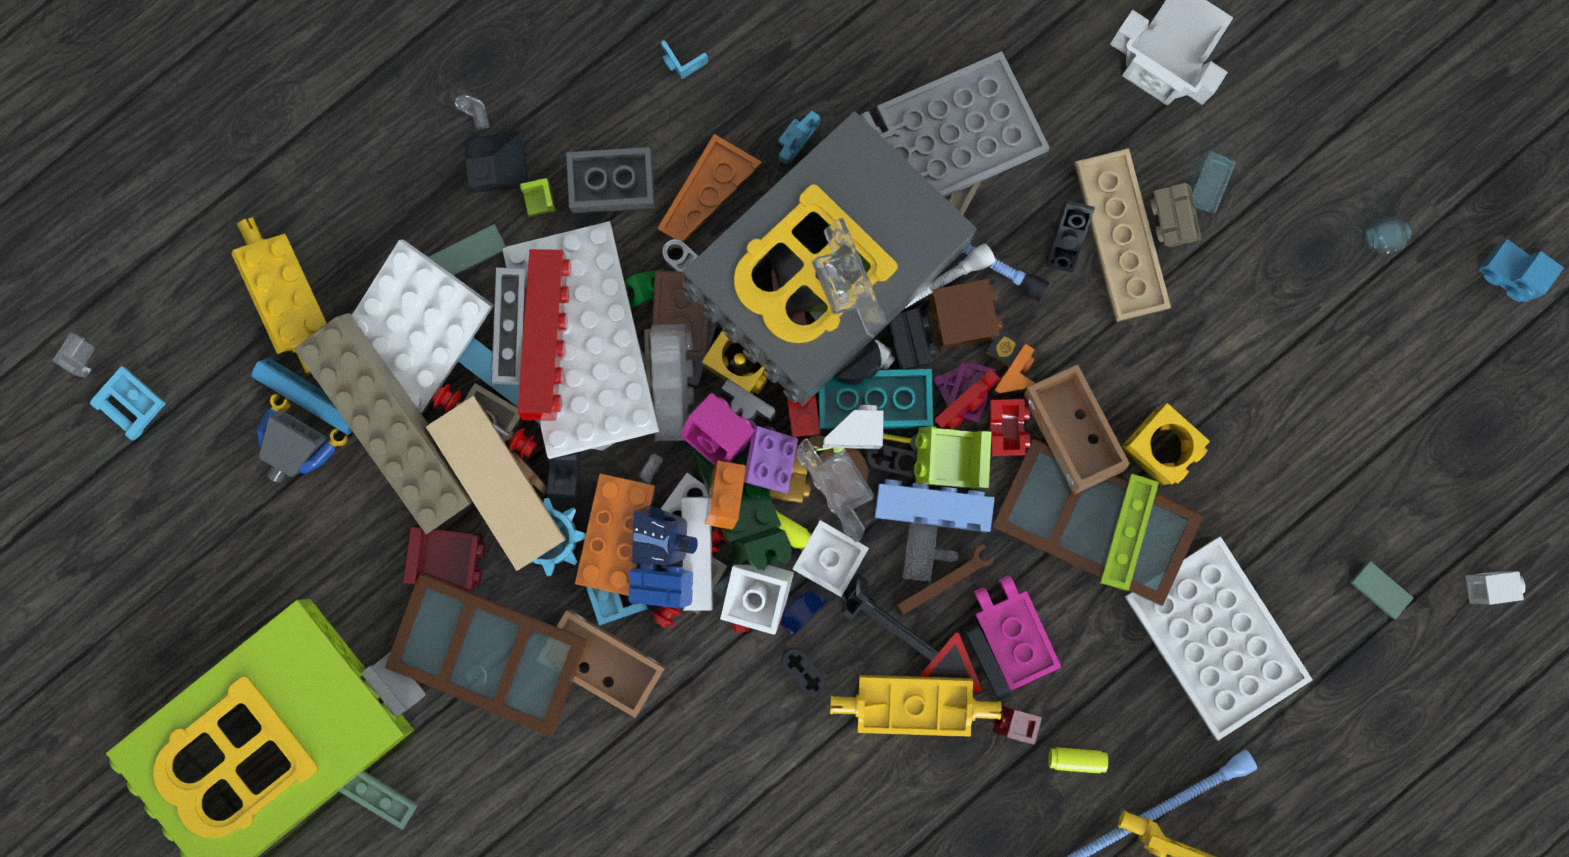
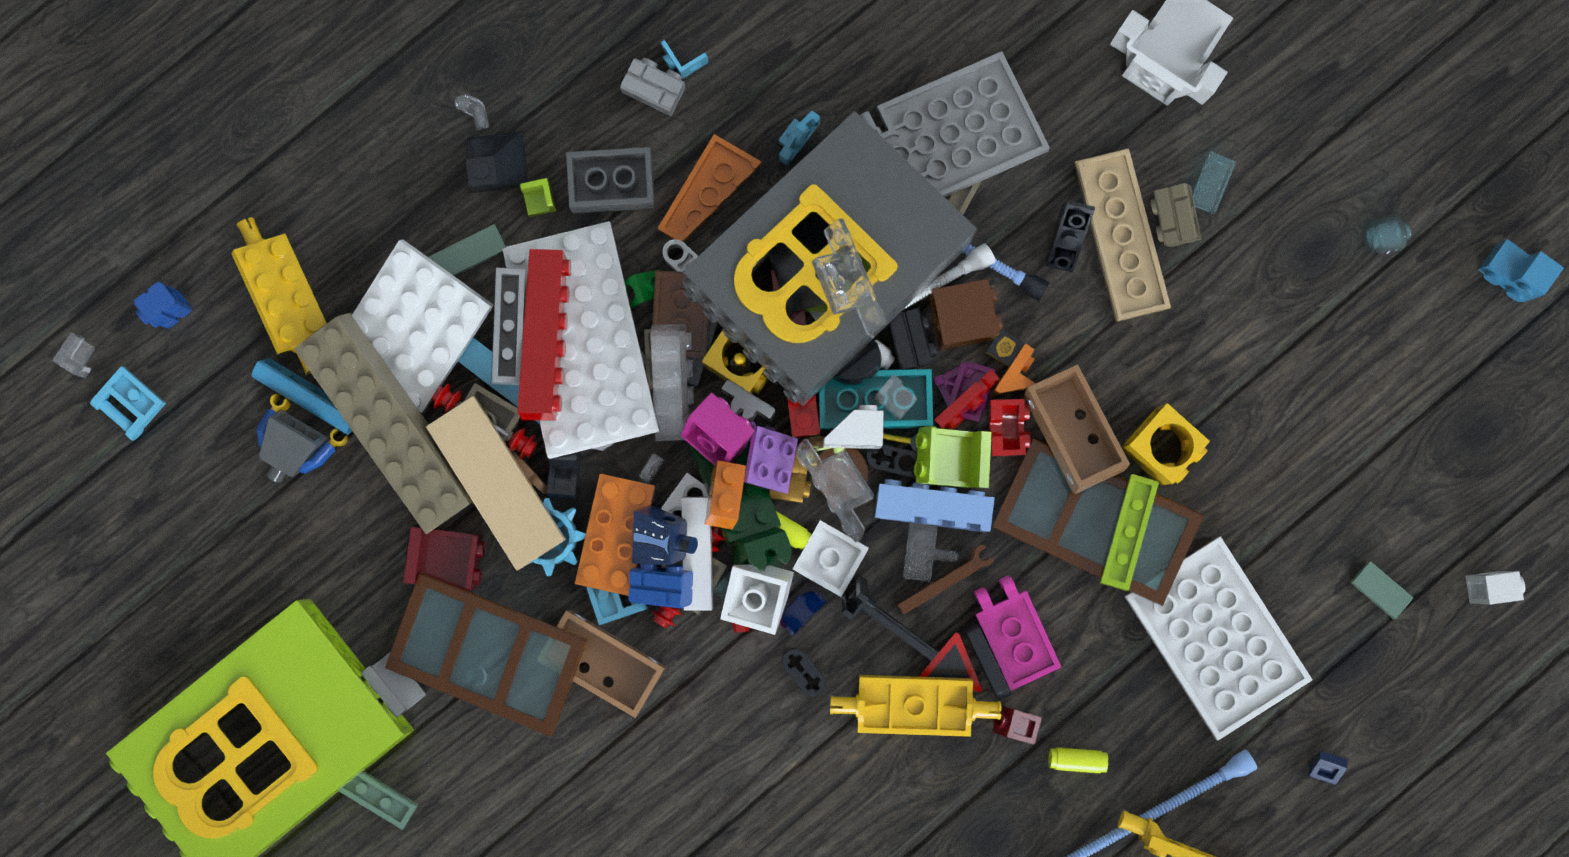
(162, 306): none -> blue brick
(653, 86): none -> light grey brick
(895, 397): none -> clear panel
(1328, 767): none -> dark blue plate

